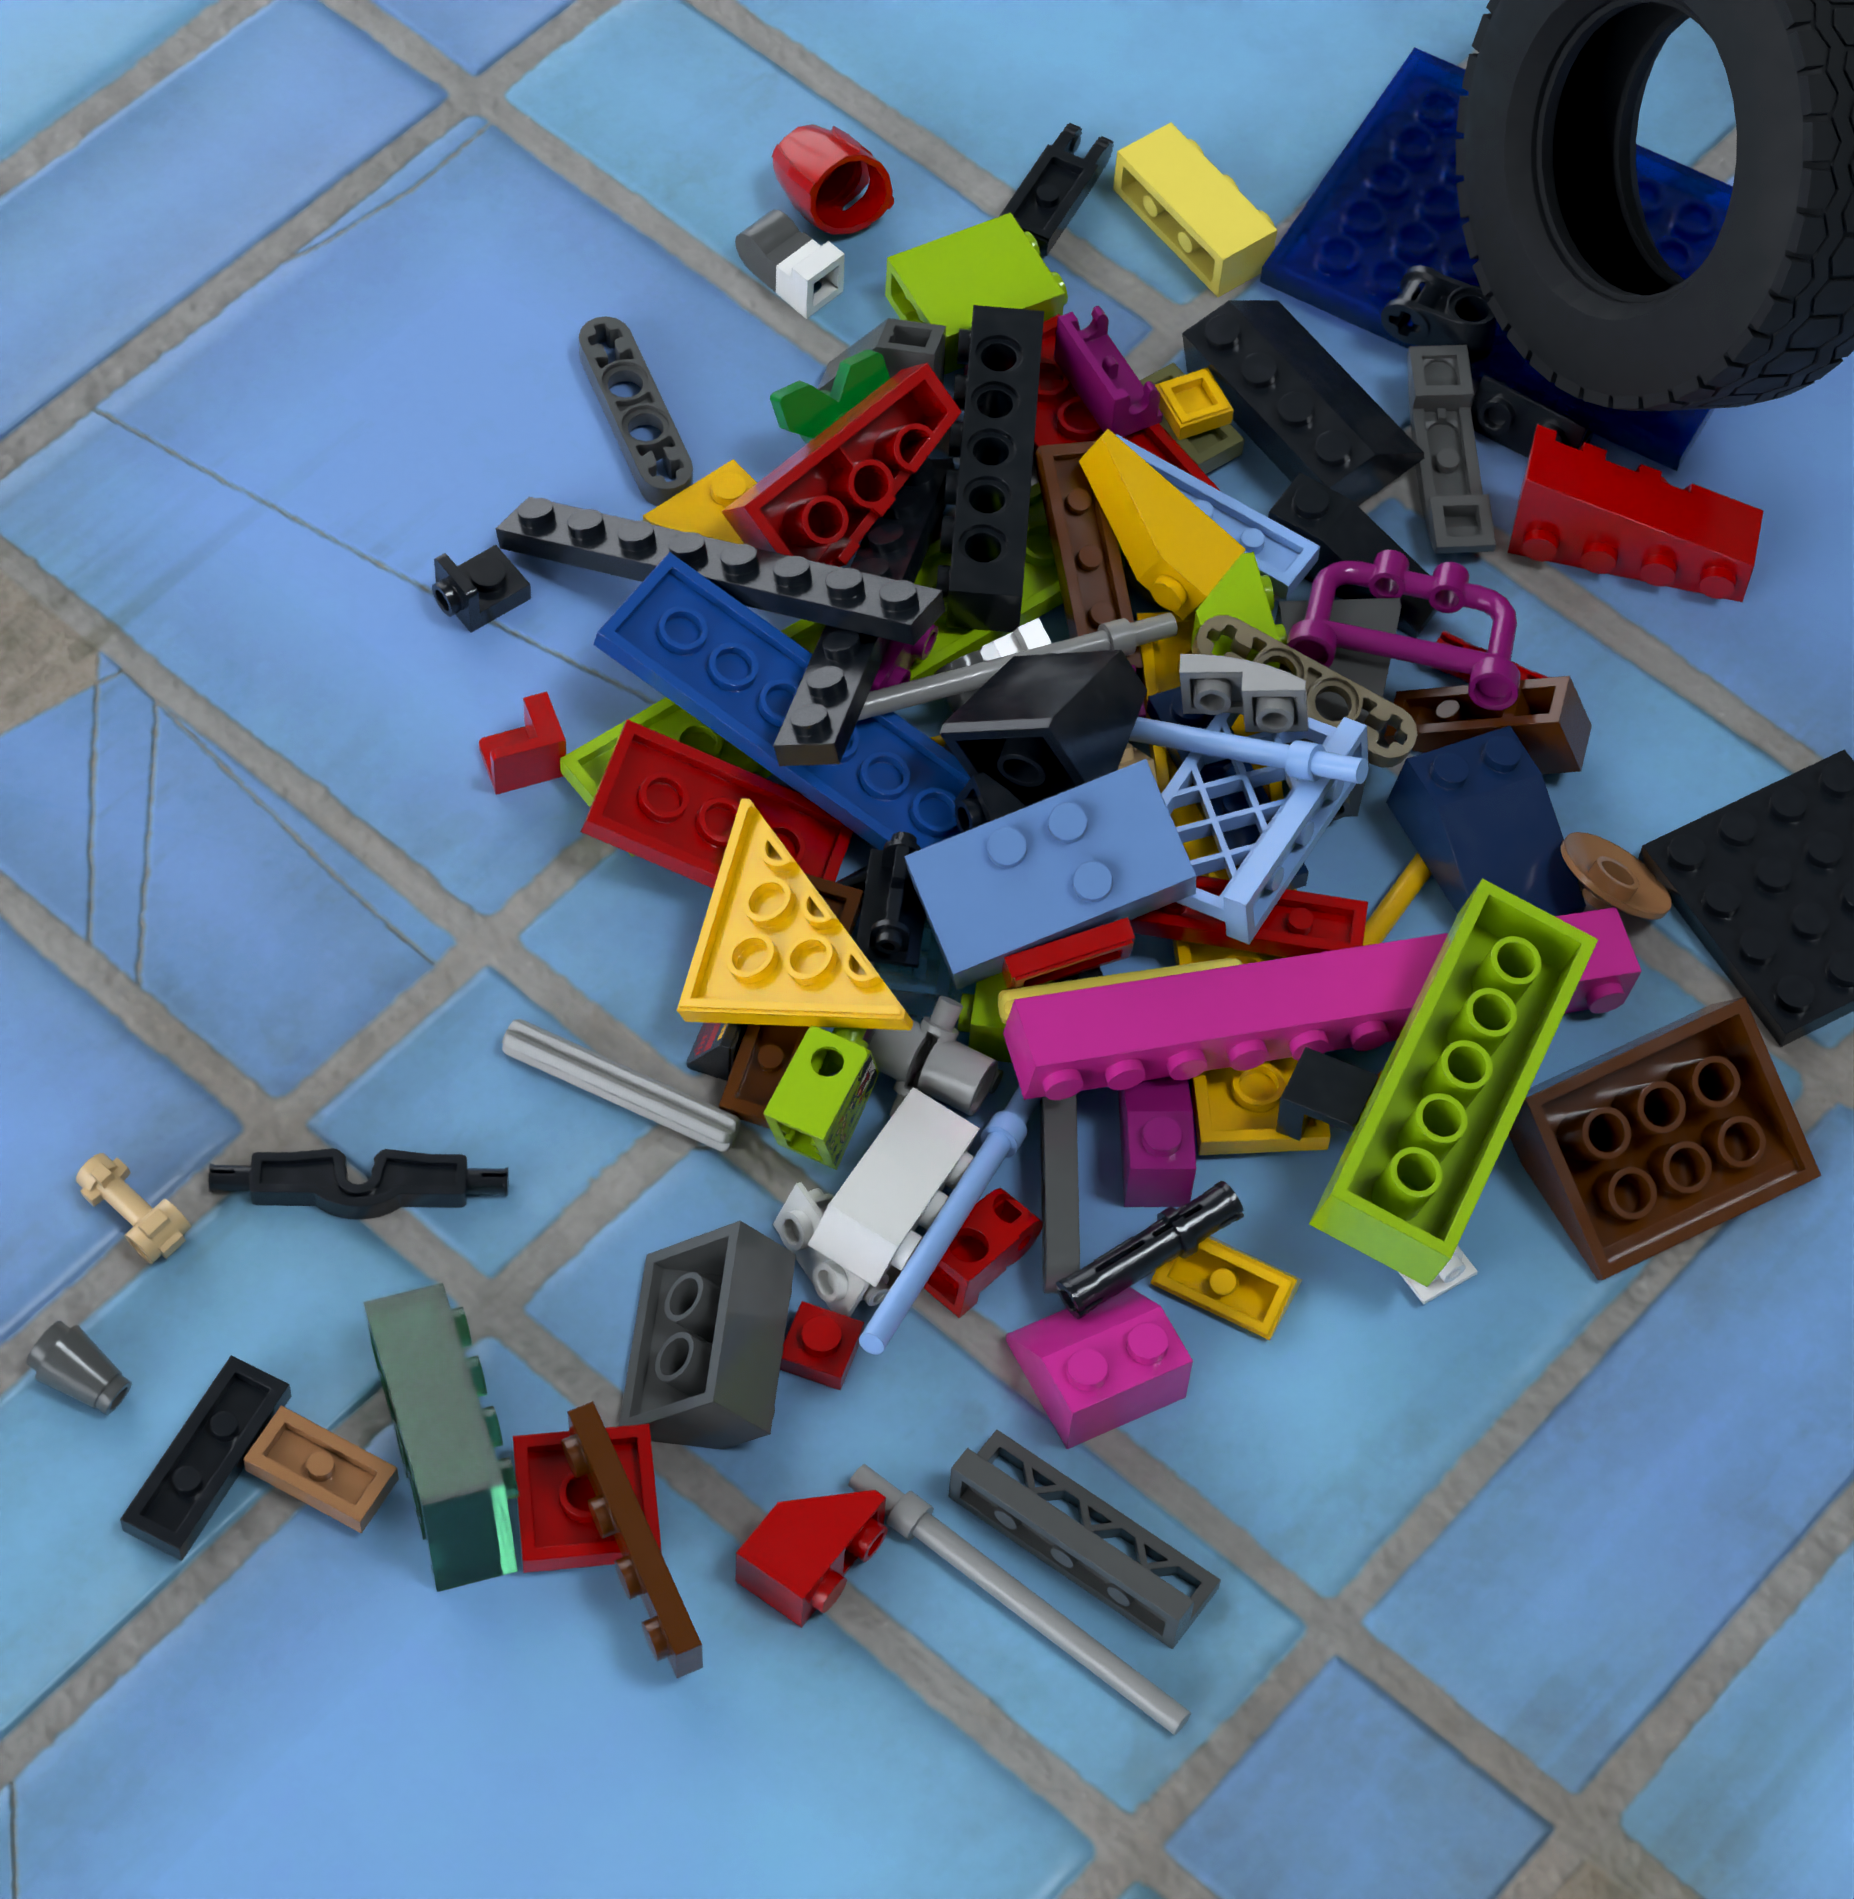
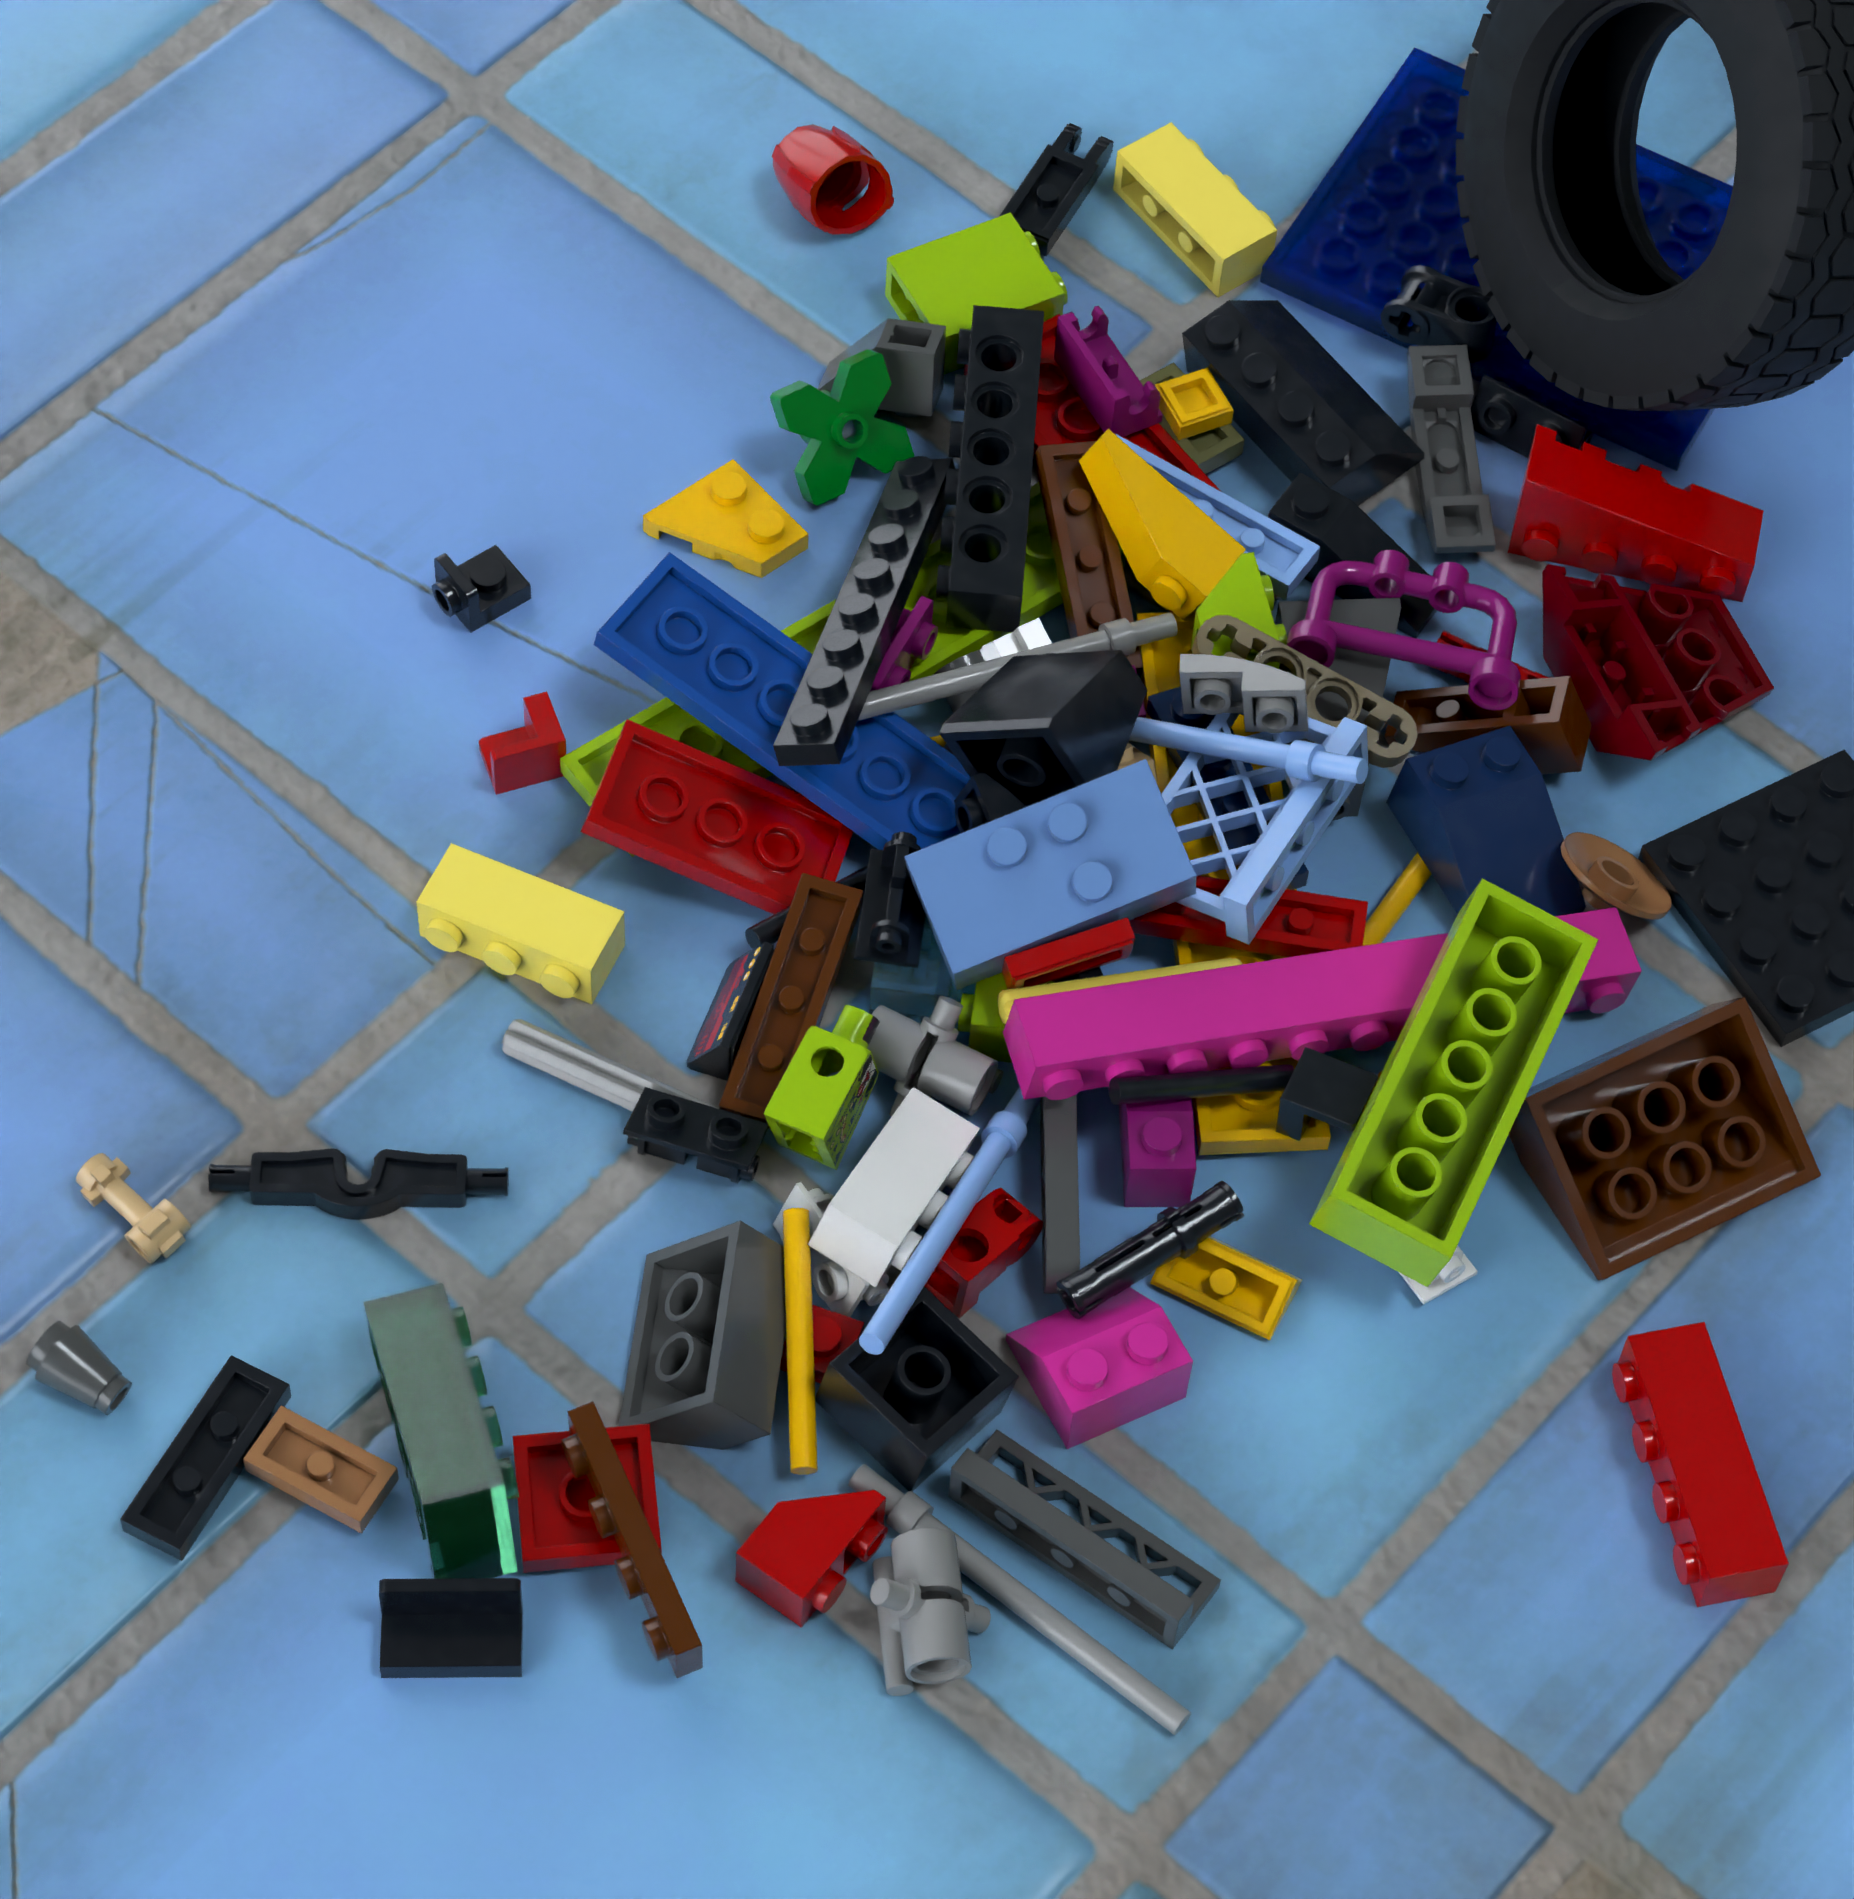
(451, 1628): none -> black panel
(521, 924): none -> light yellow brick
(629, 412): dark grey beam -> none
(679, 1127): none -> black hinge
(749, 574): black plate -> none
(777, 947): yellow tile -> none
(792, 262): leg -> none
(799, 1342): none -> yellow bar
(848, 474): red wedge -> none
(920, 1394): none -> black brick
(924, 1611): none -> light grey pin
(1199, 1084): none -> black bar
(1647, 661): none -> dark red wedge
(1699, 1465): none -> red brick

